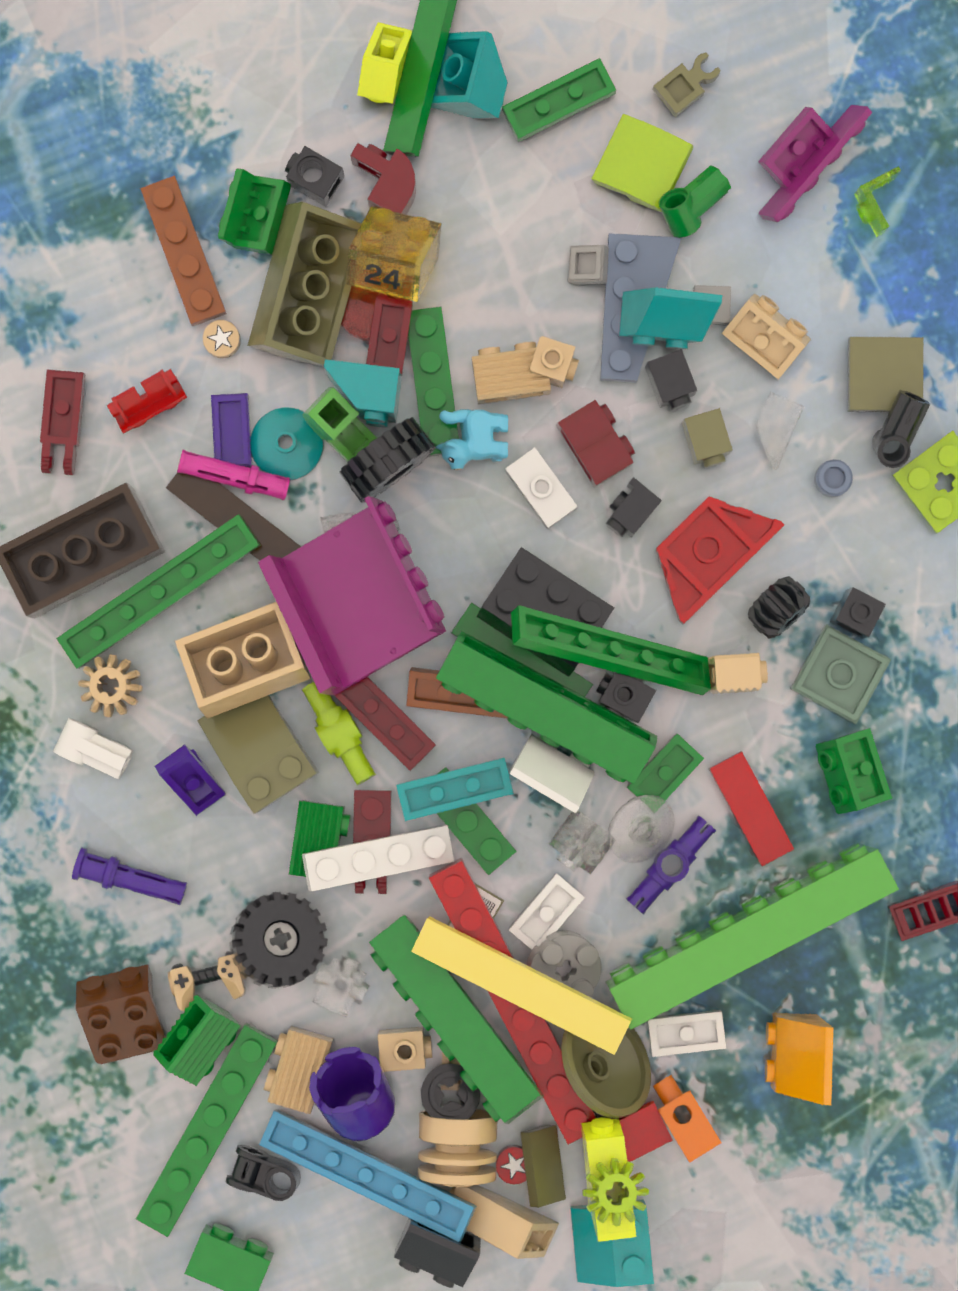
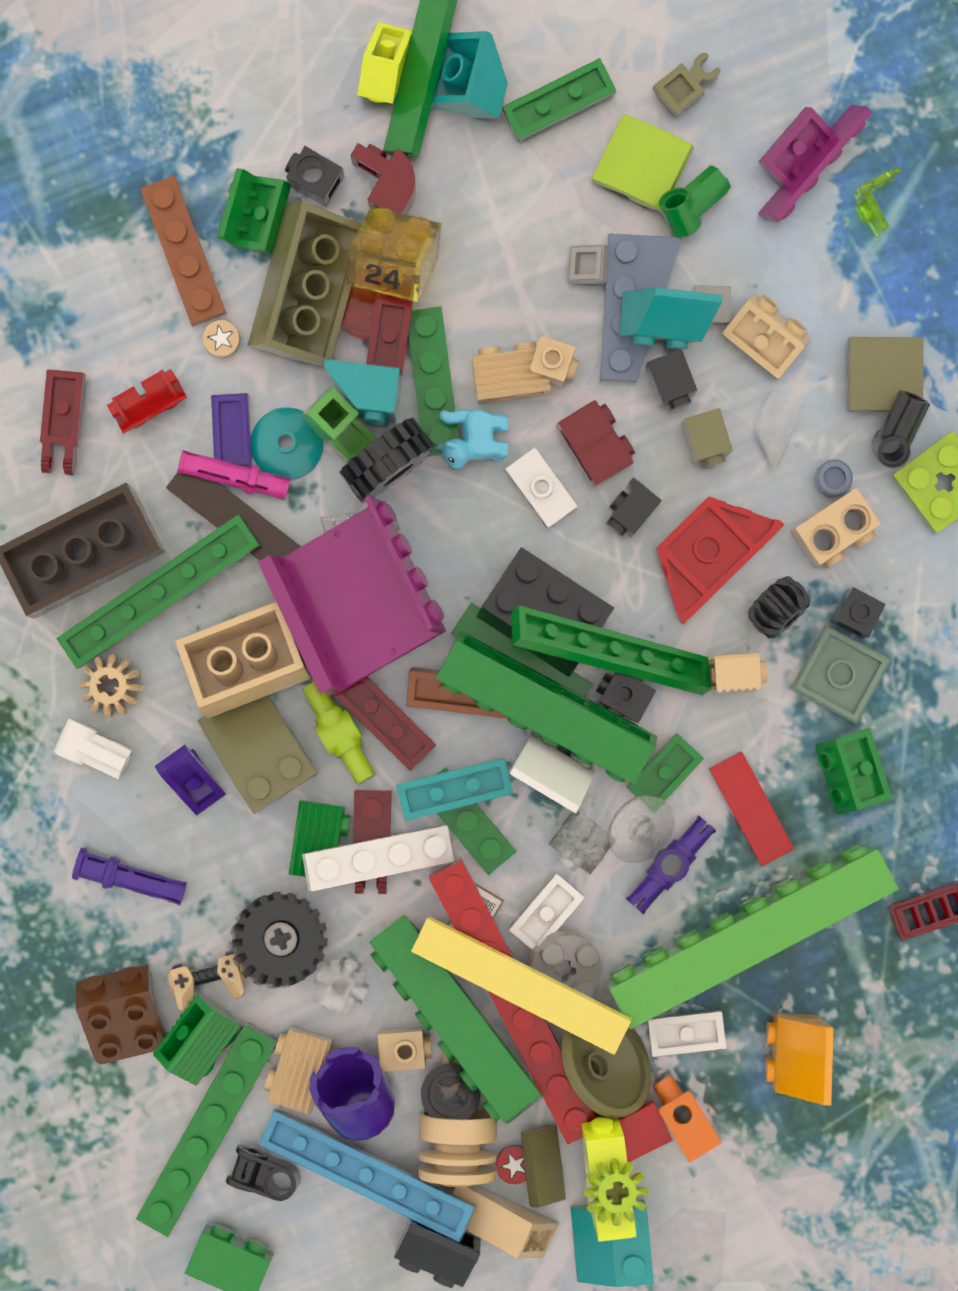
(832, 523): none -> tan brick

